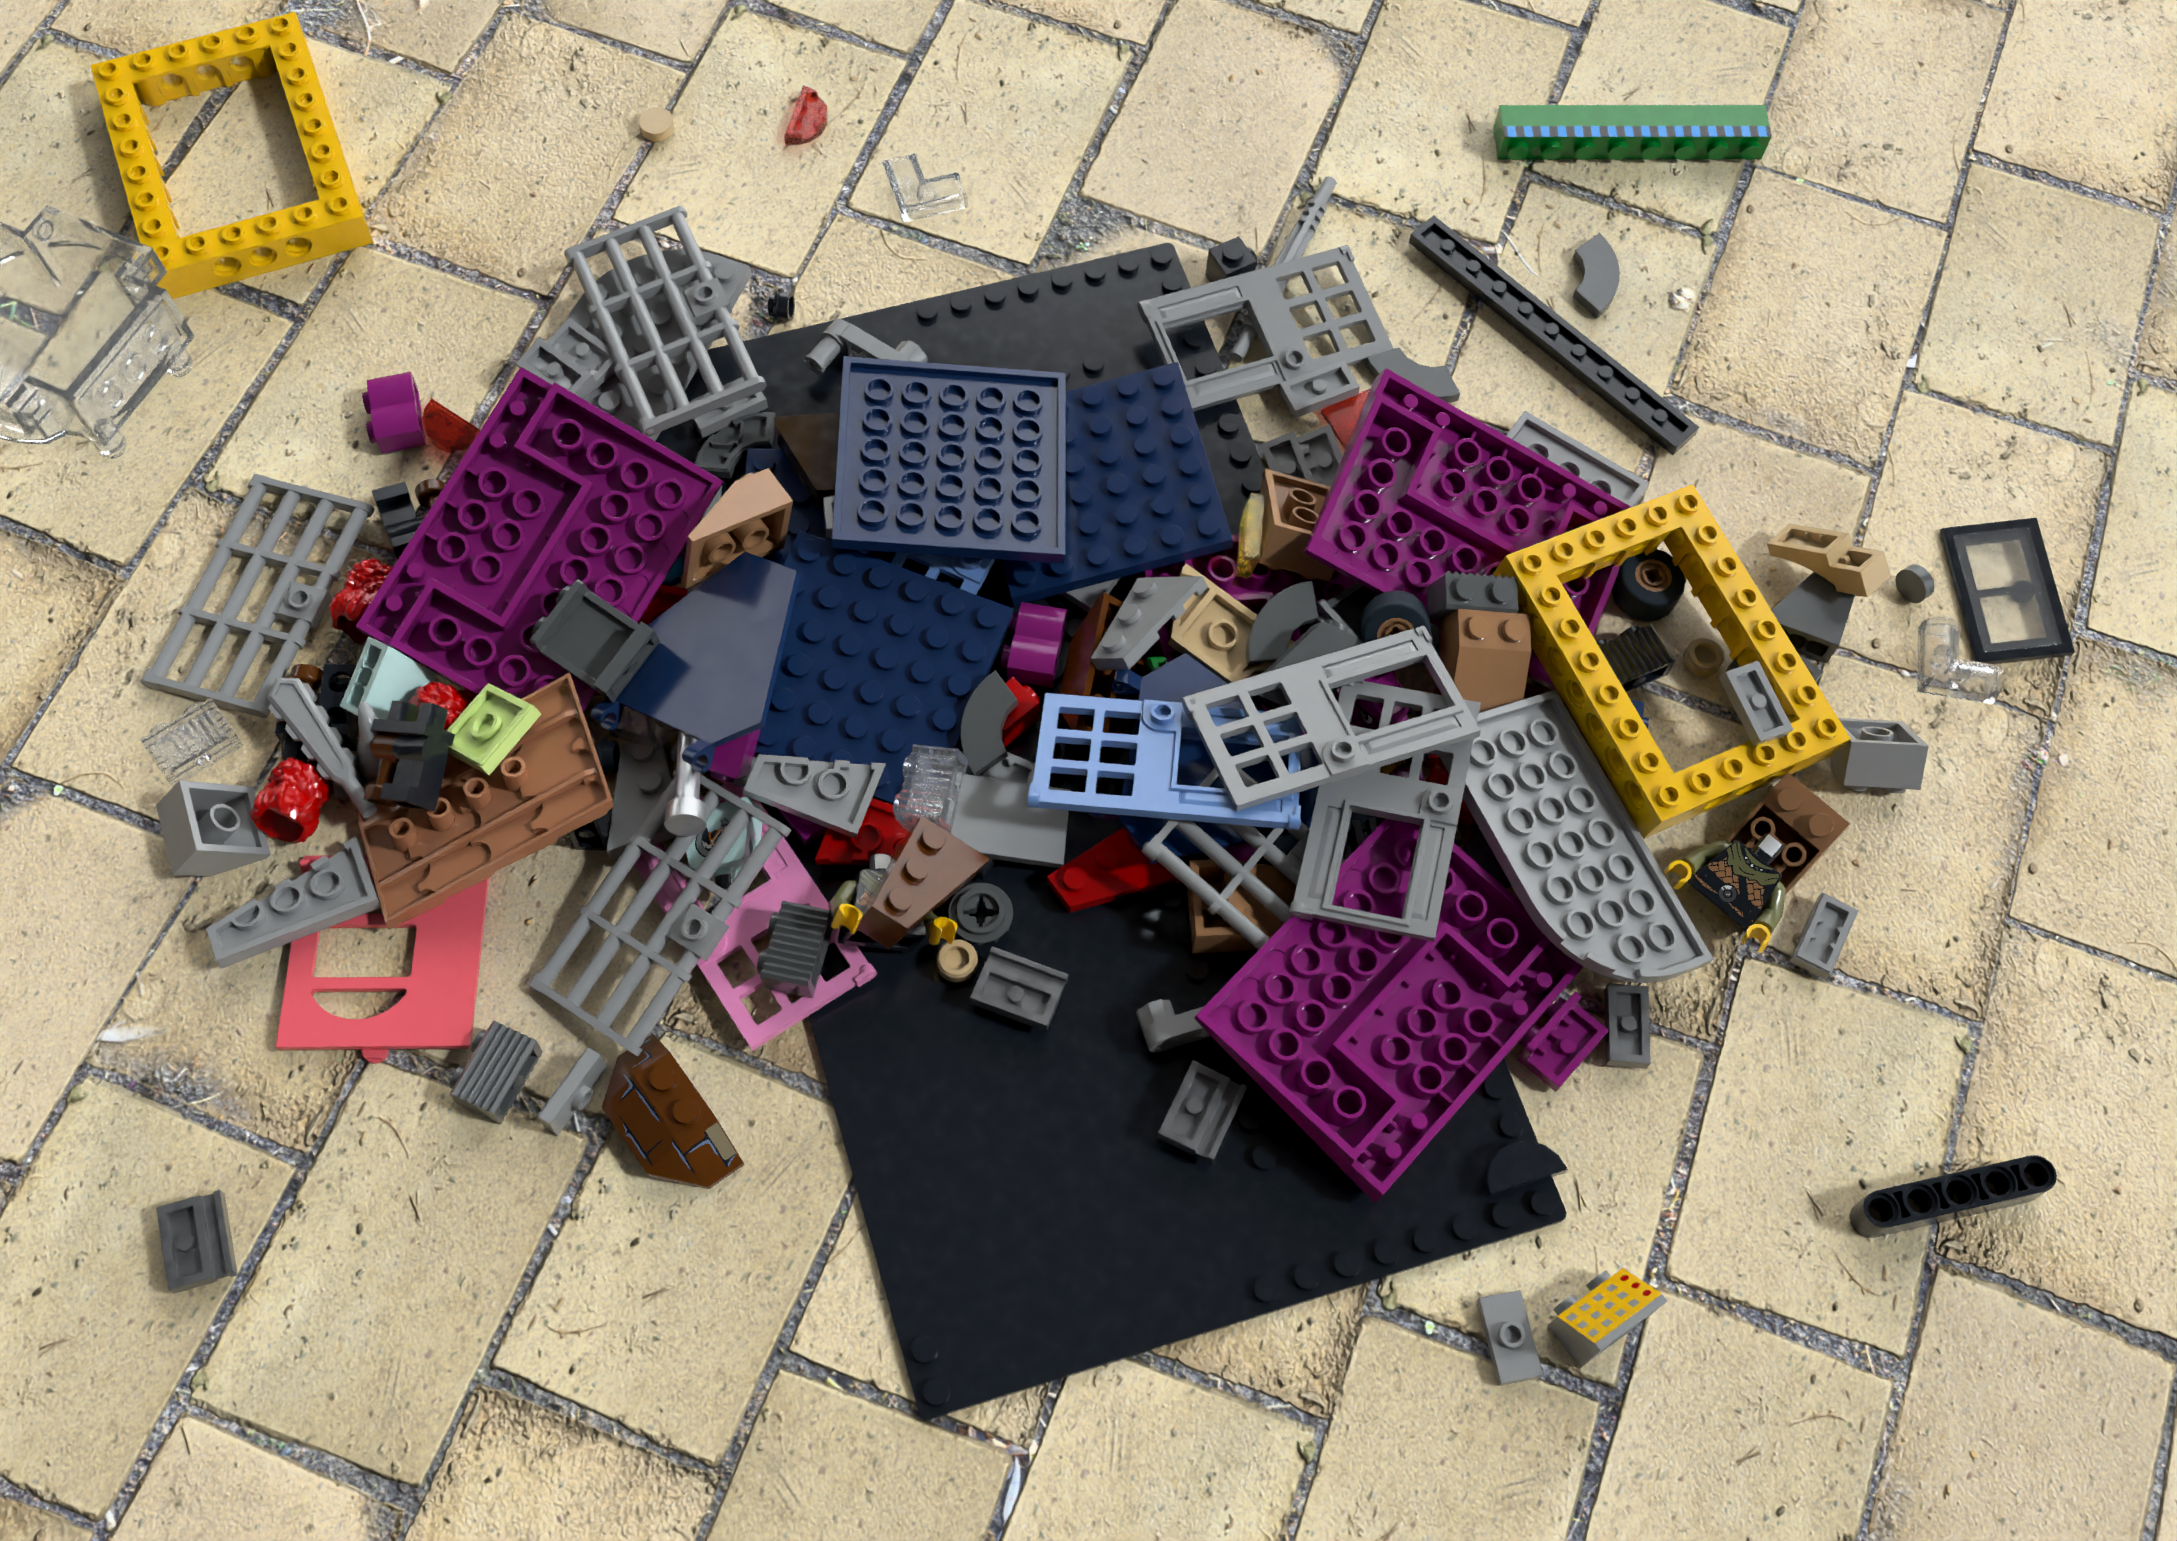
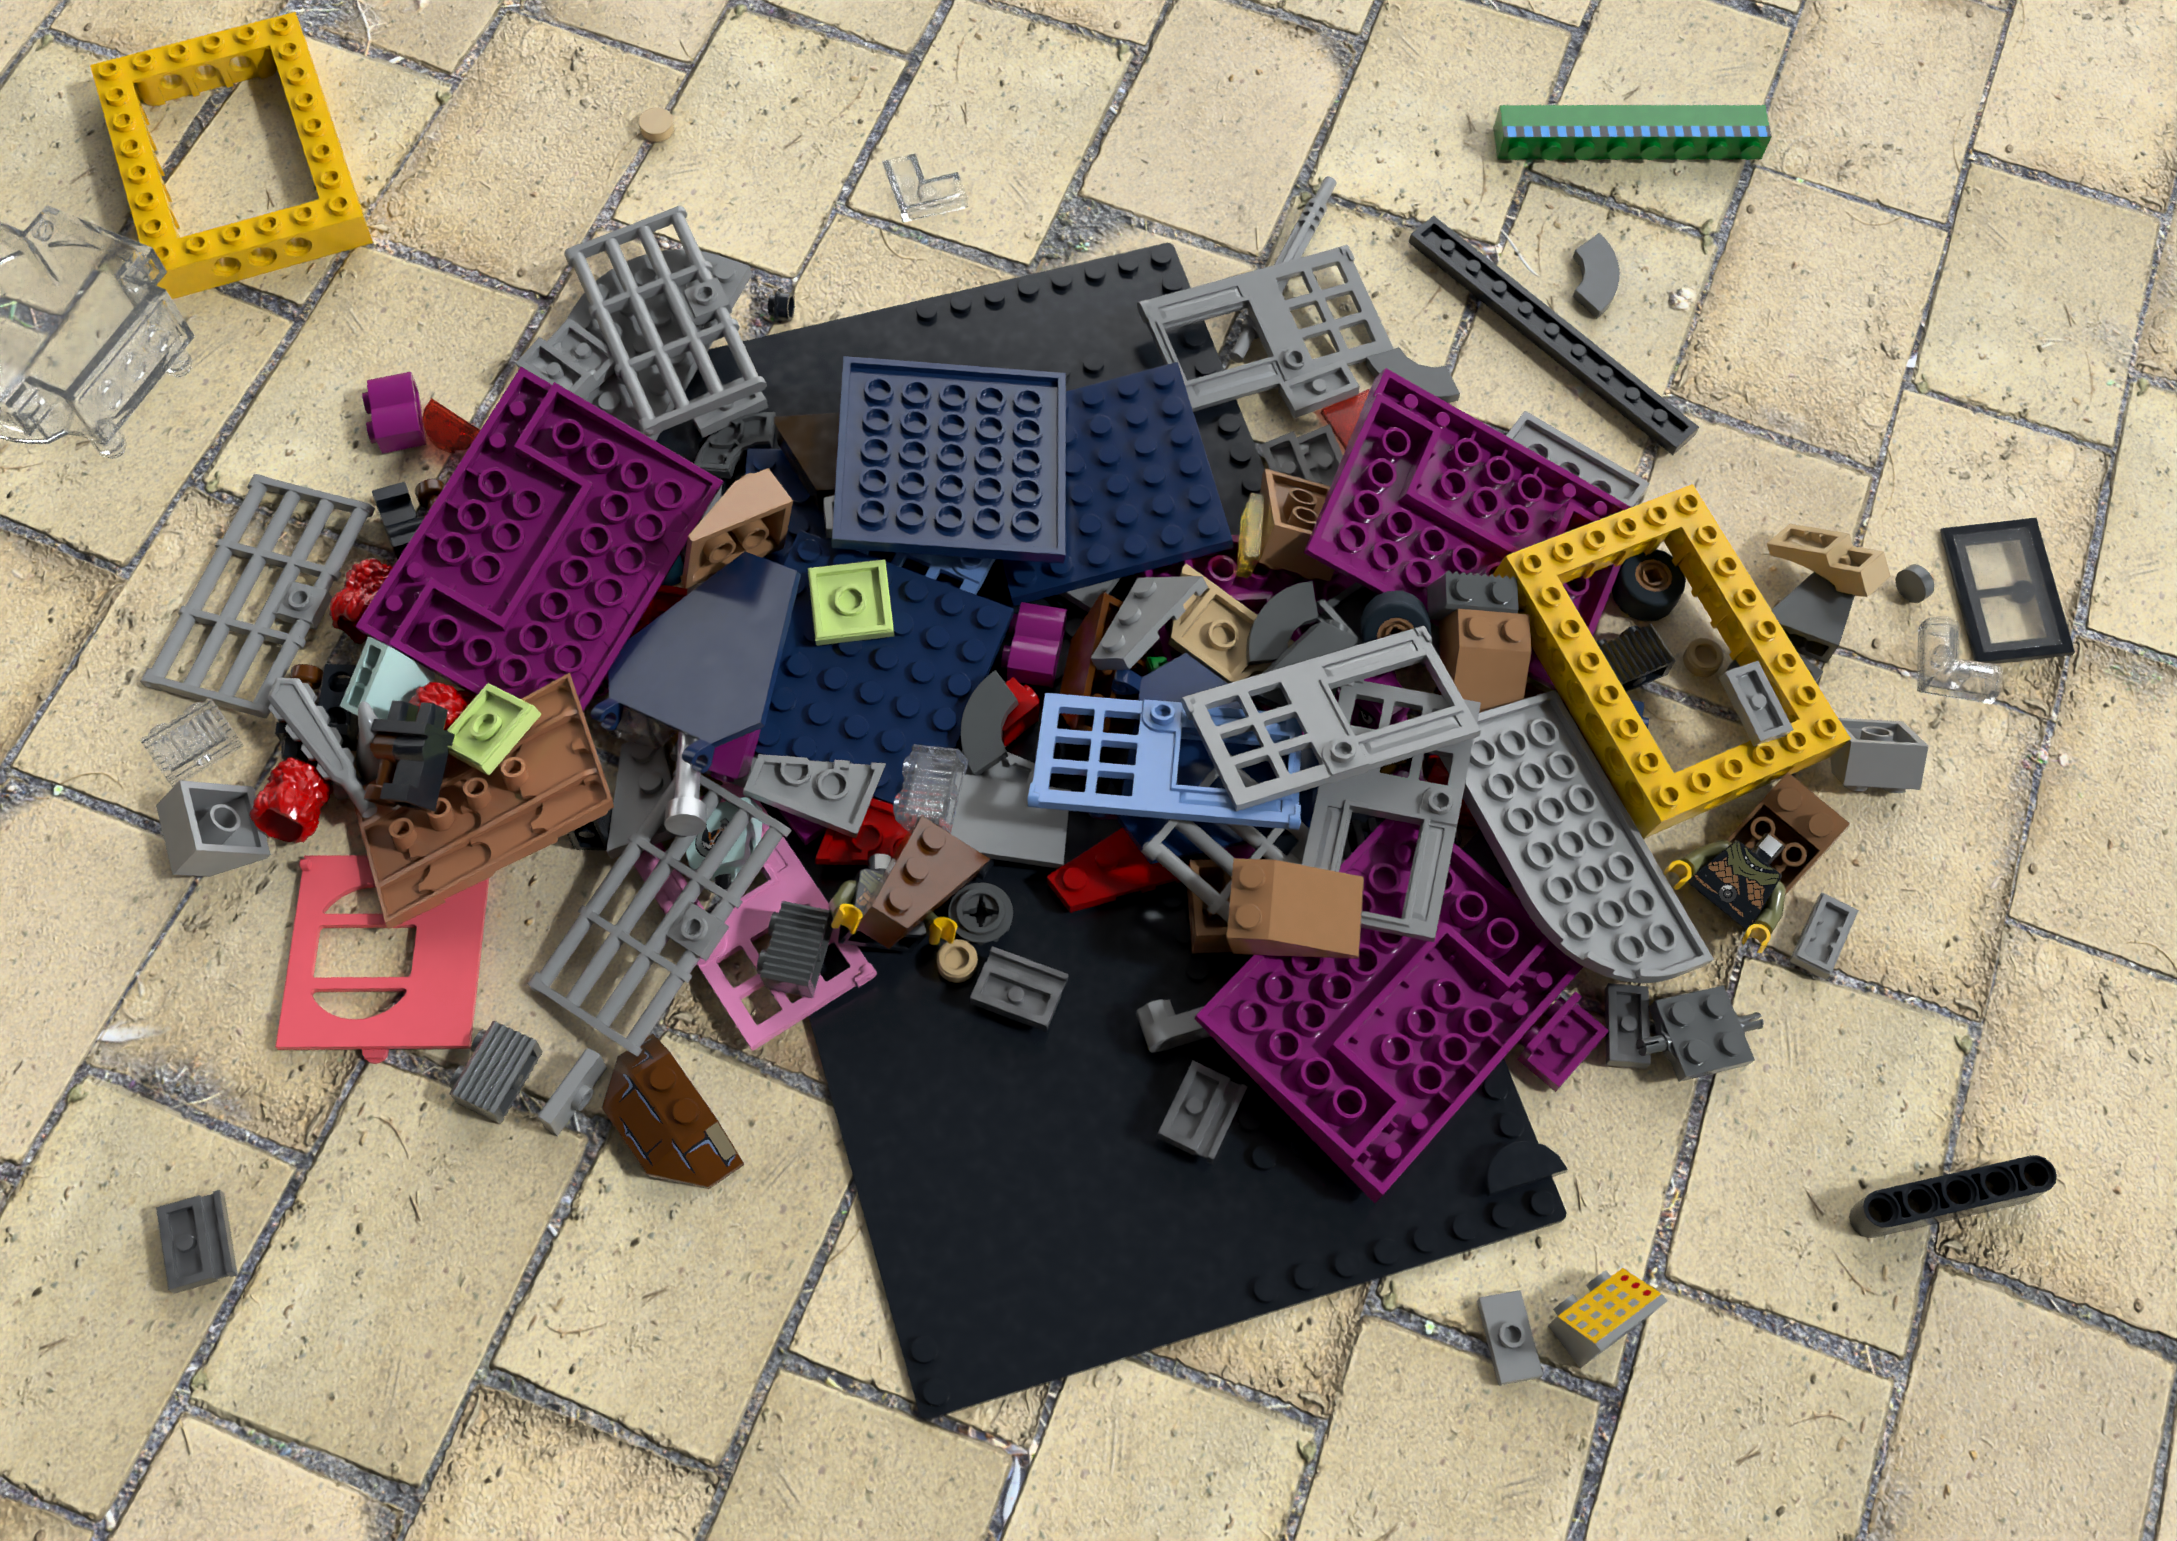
(316, 900): light grey wing -> none
(593, 640): dark grey panel -> none
(608, 755): black plate -> none
(808, 118): clear red tile -> none
(850, 602): none -> yellowish green tile
(853, 342): light grey beam -> none
(1229, 260): black brick -> none
(1294, 910): none -> medium nougat slope
(1700, 1033): none -> dark grey plate

